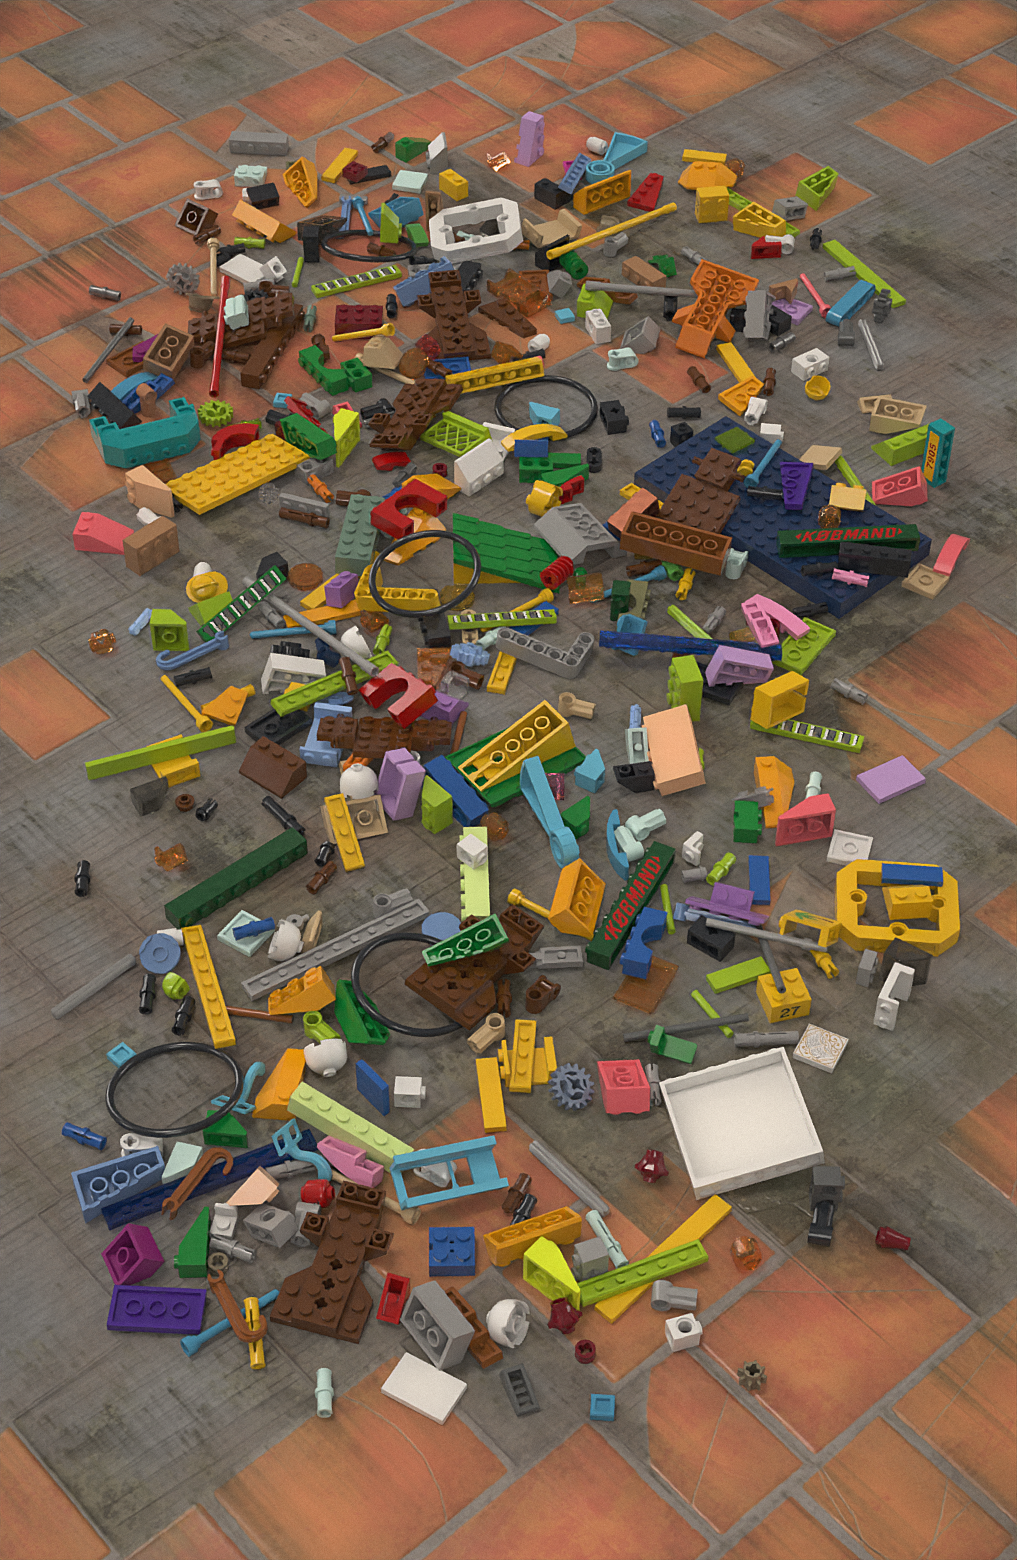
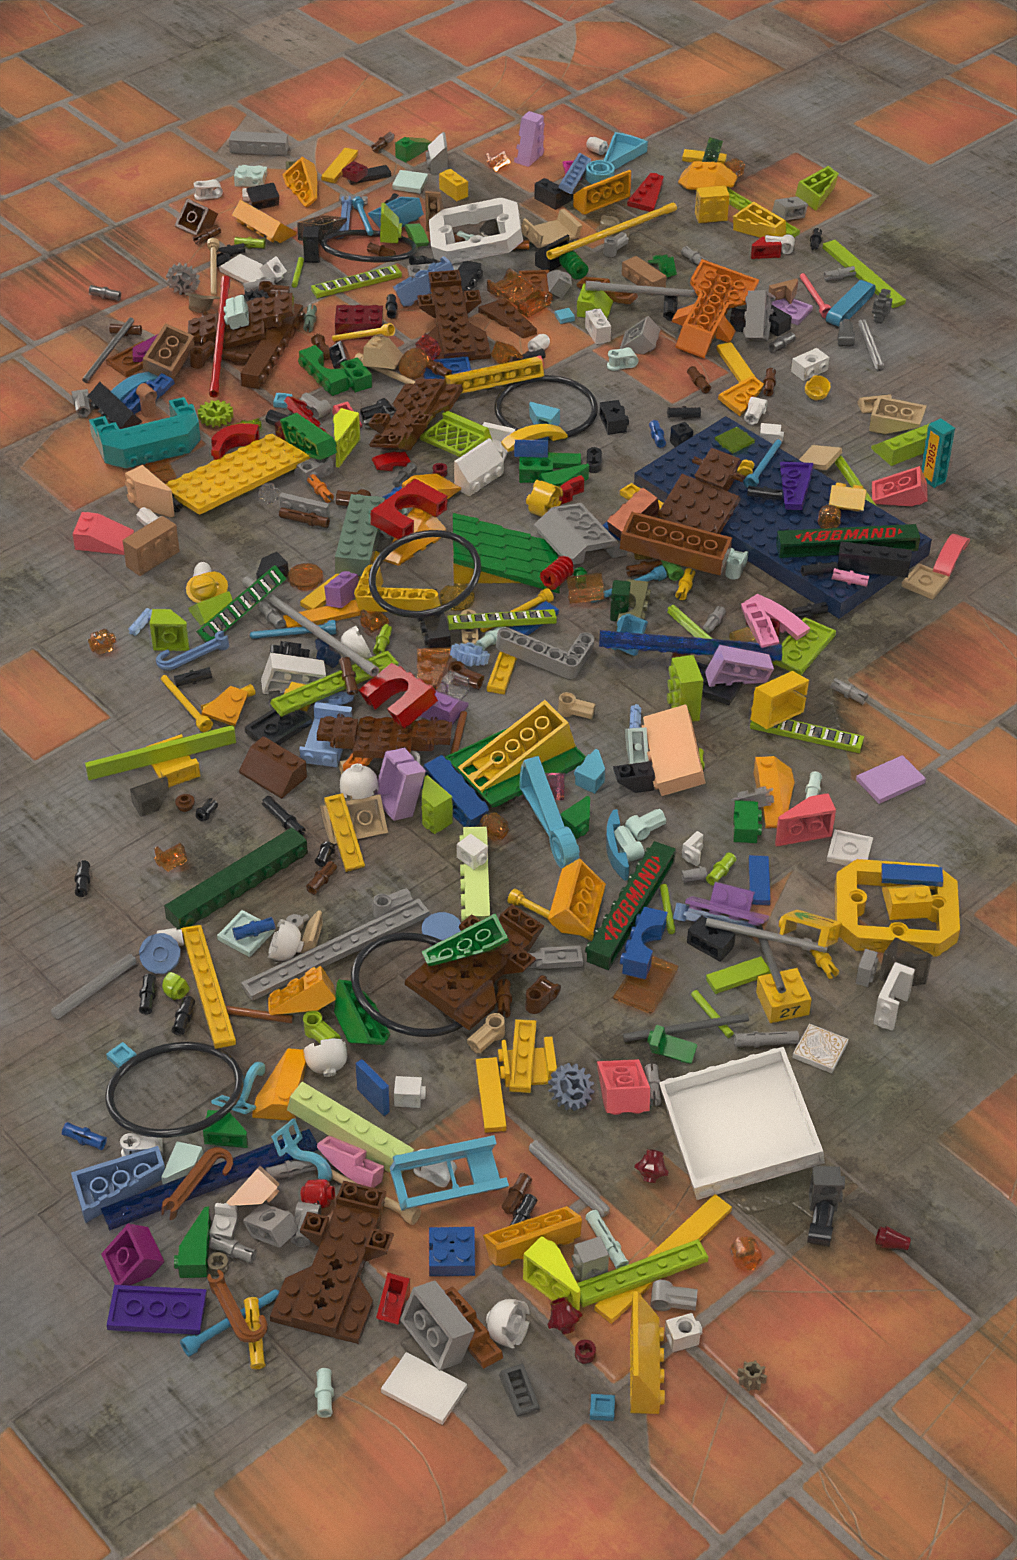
(338, 354): none -> black slope
(645, 1358): none -> yellow slope
(712, 150): none -> clear green brick

